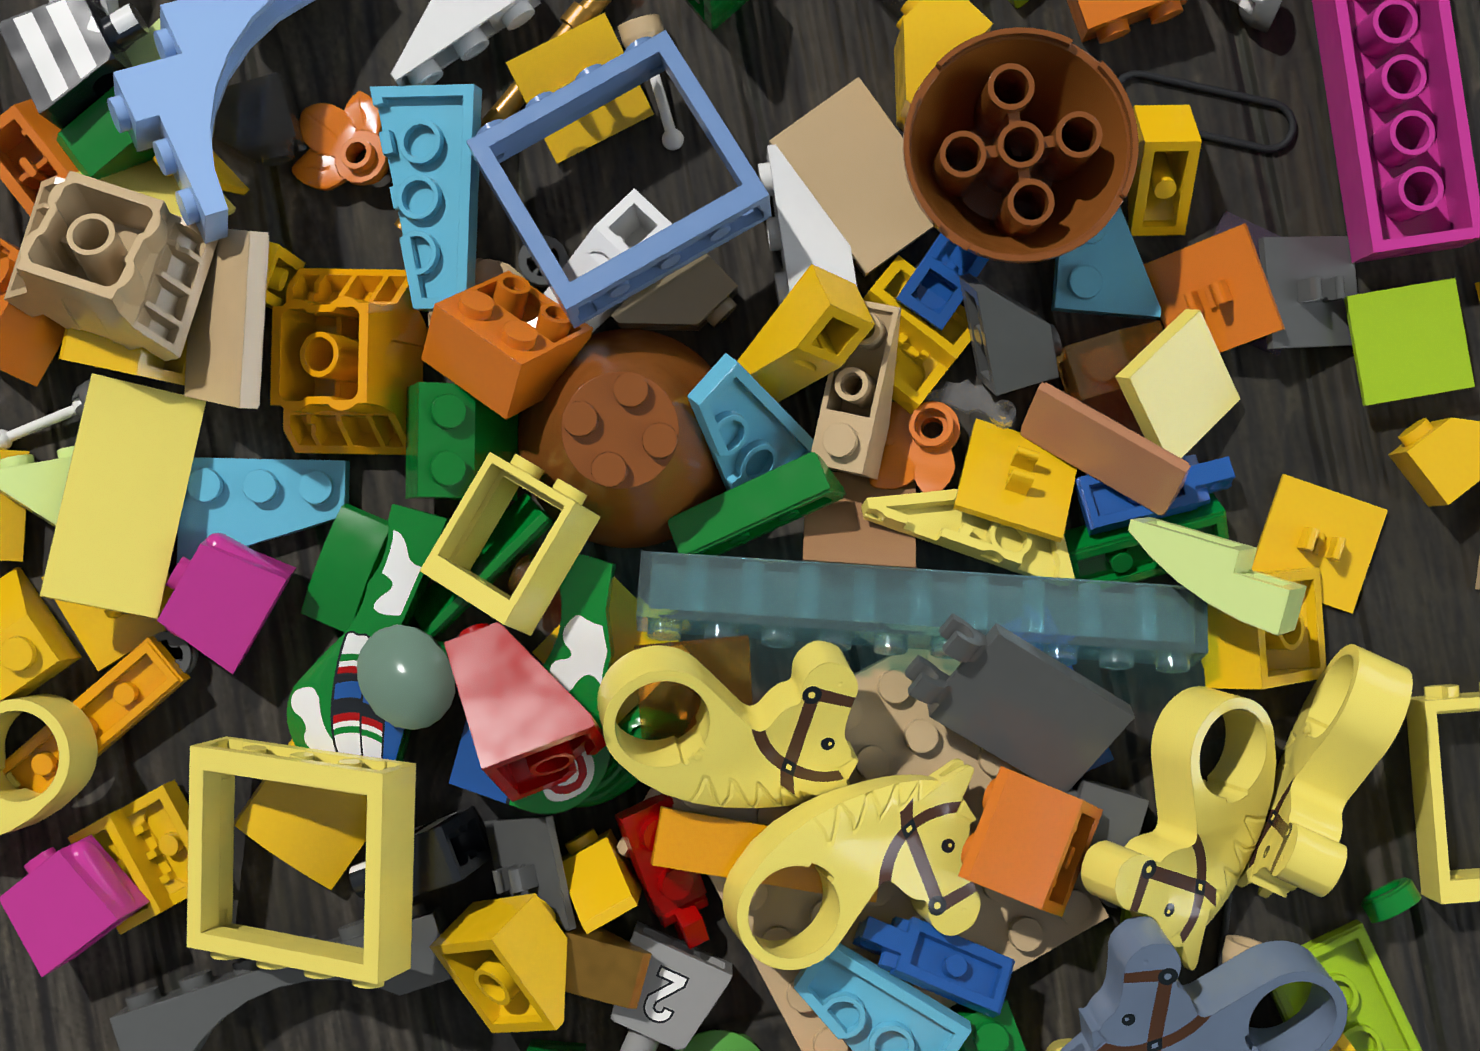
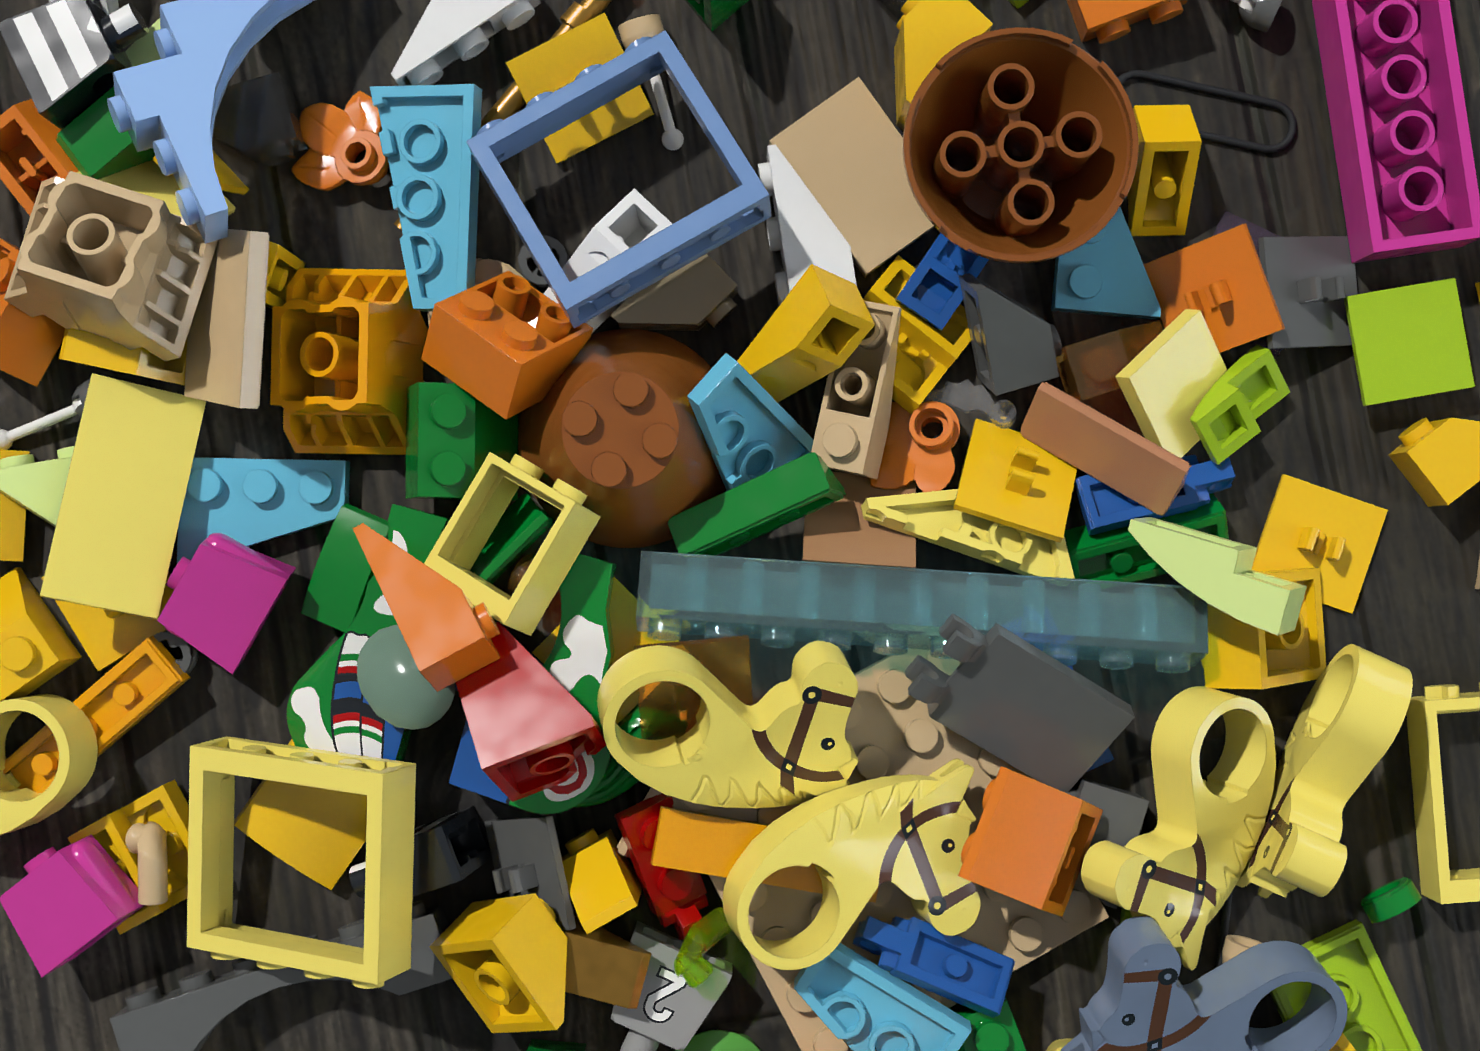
(151, 846): none -> tan arm
(433, 614): none -> orange slope
(699, 939): none -> clear neon green arm
(1231, 406): none -> lime slope

